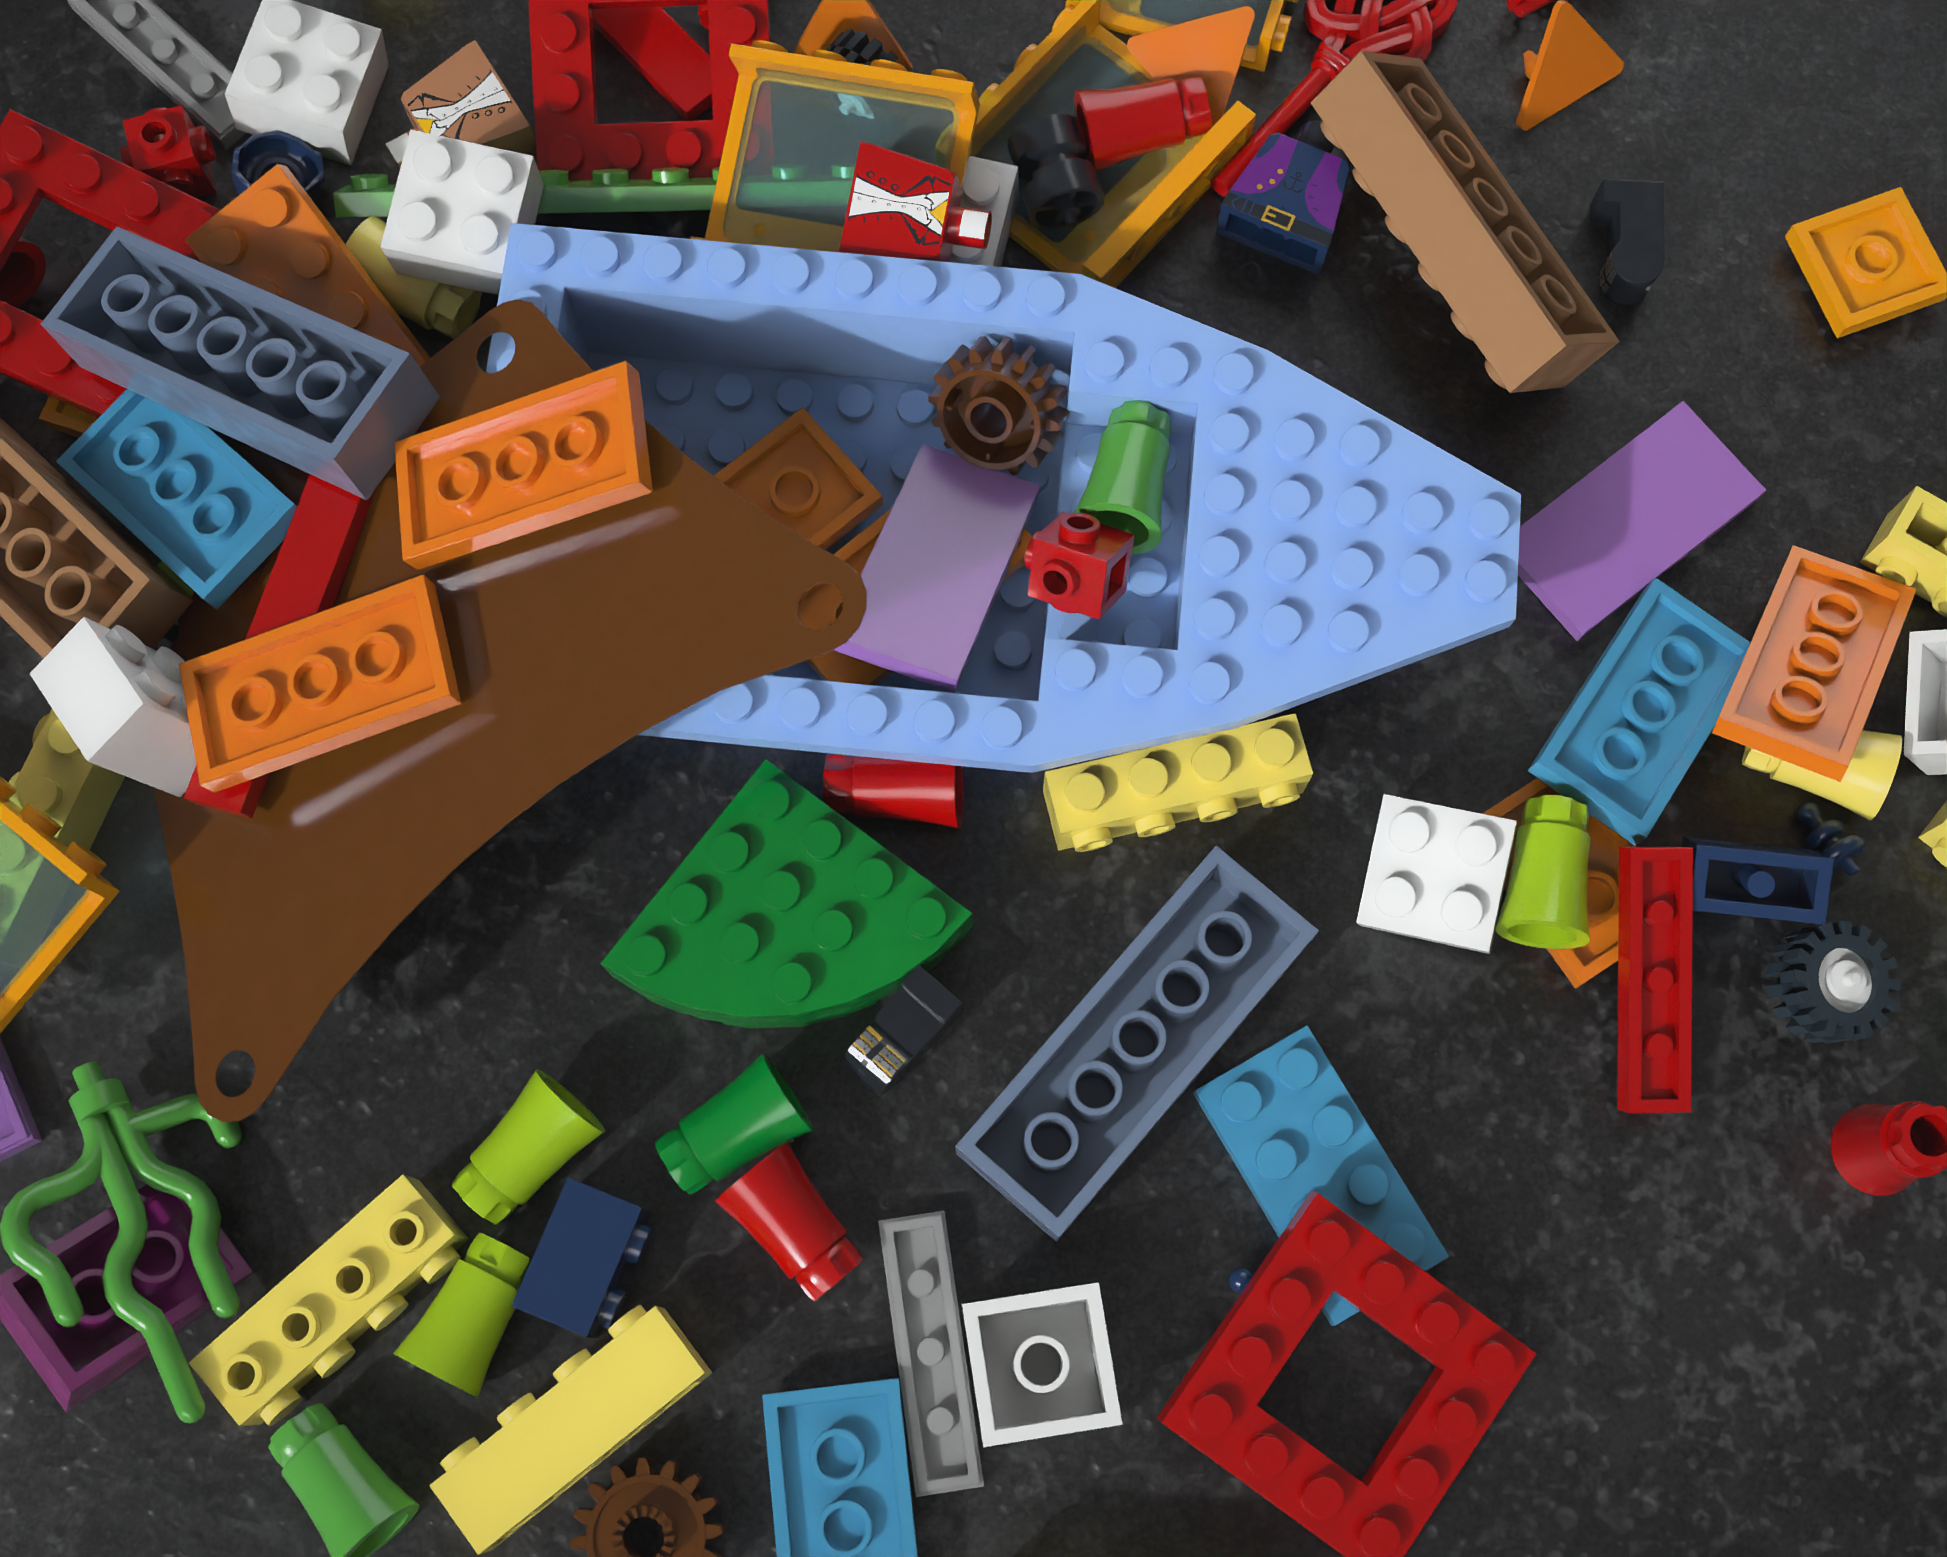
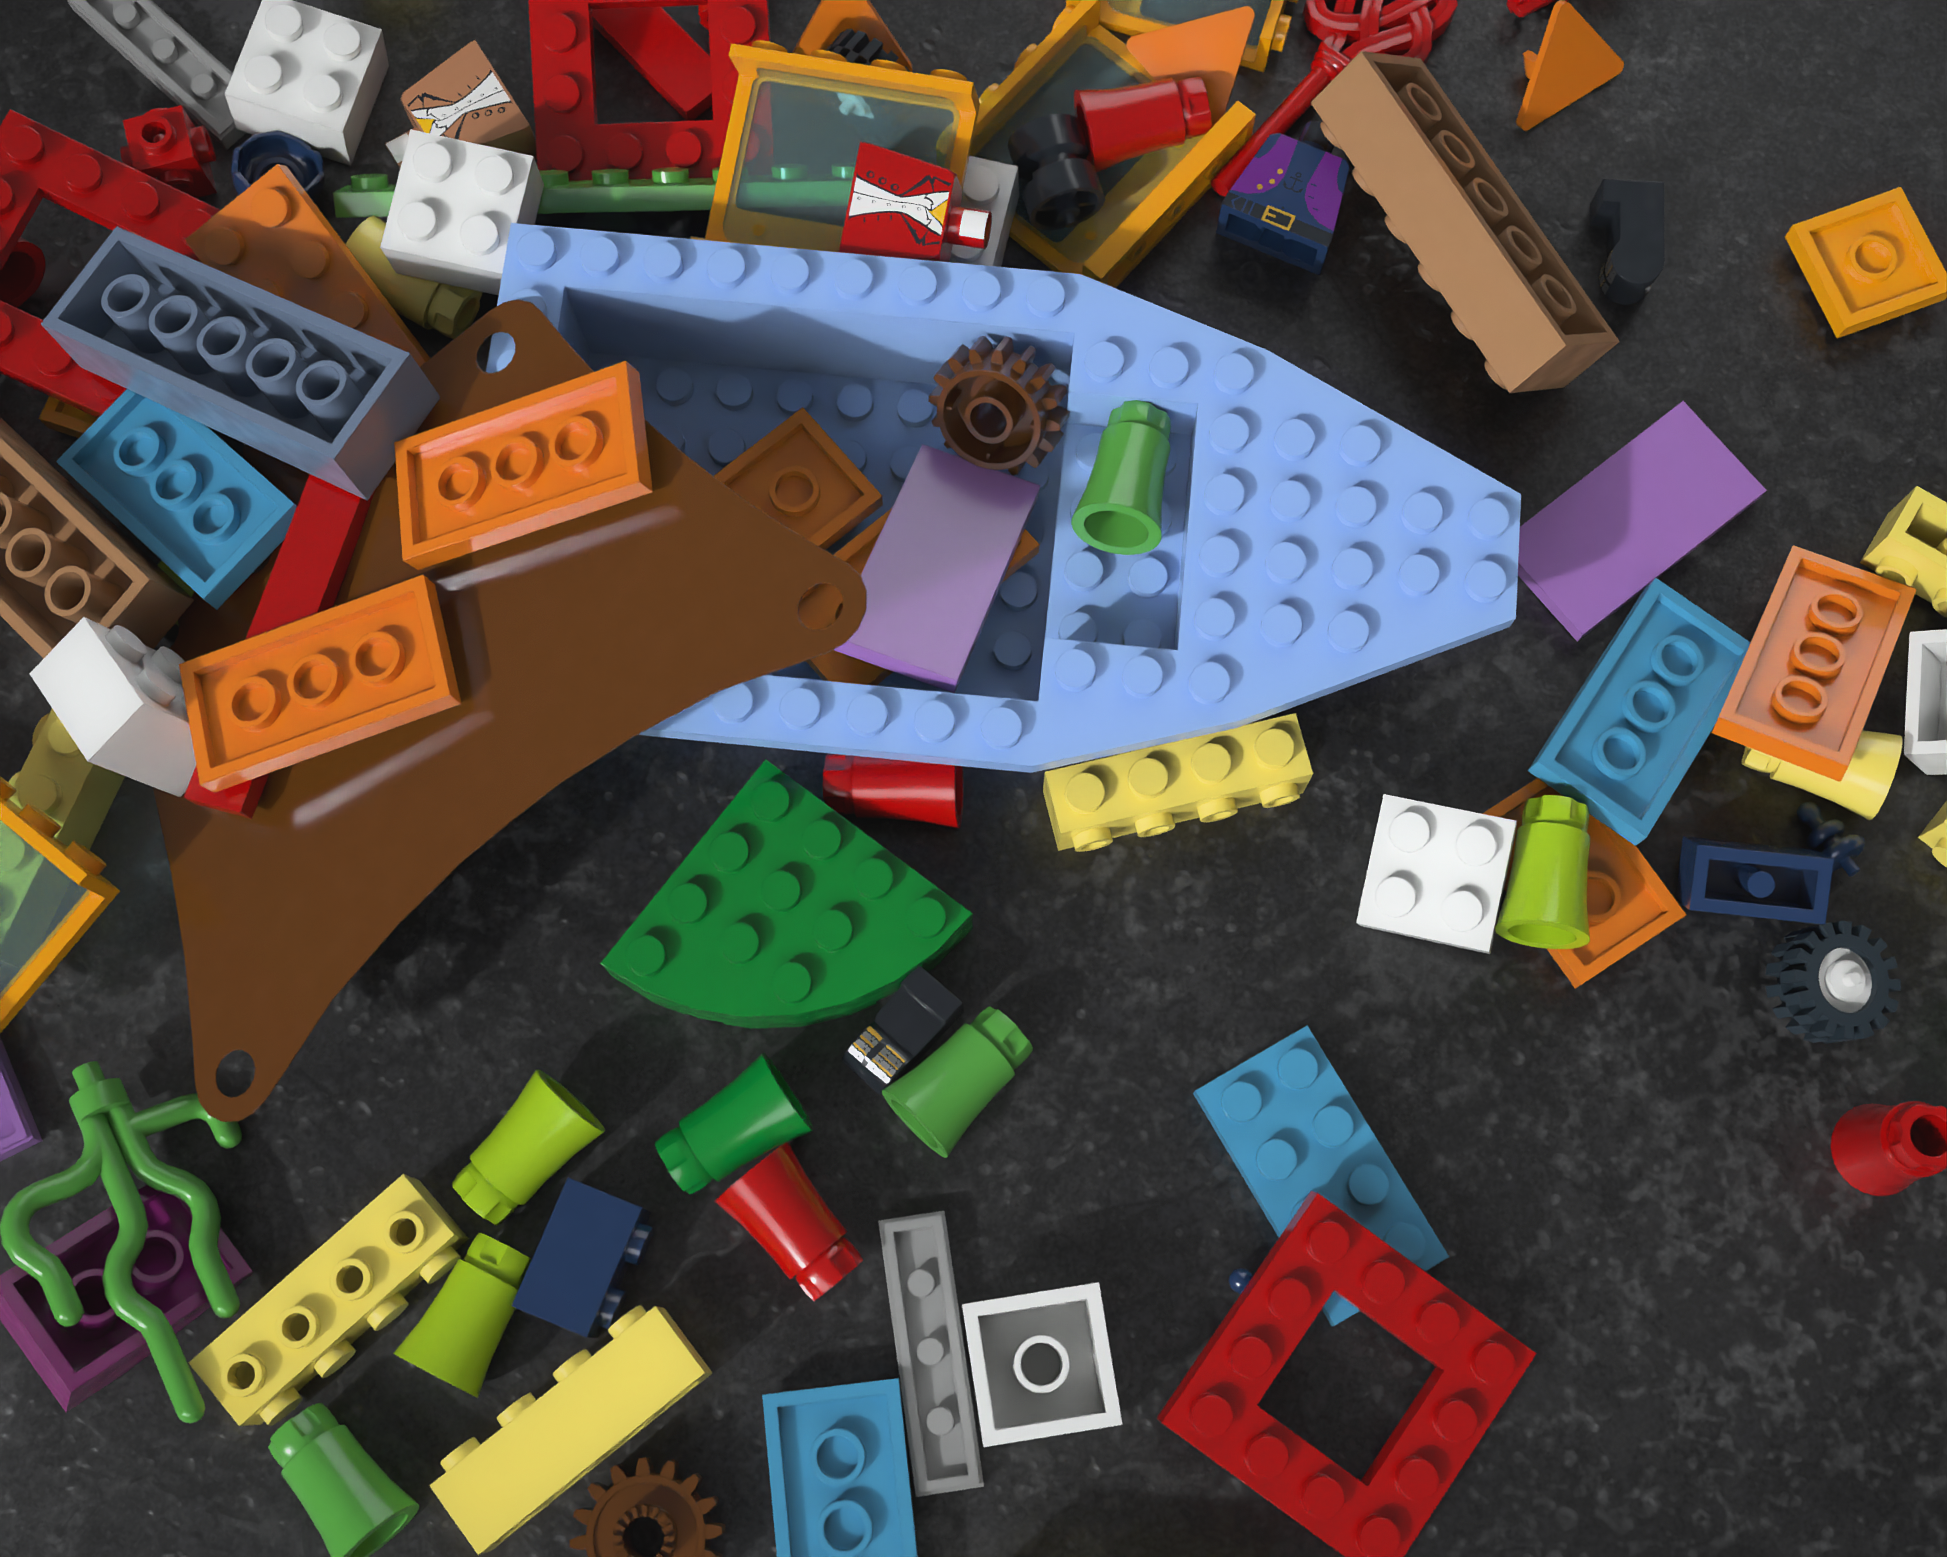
(959, 1079): none -> bright green plant
(1079, 564): red brick -> none
(1135, 1043): sand blue brick -> none
(1655, 979): red plate -> none

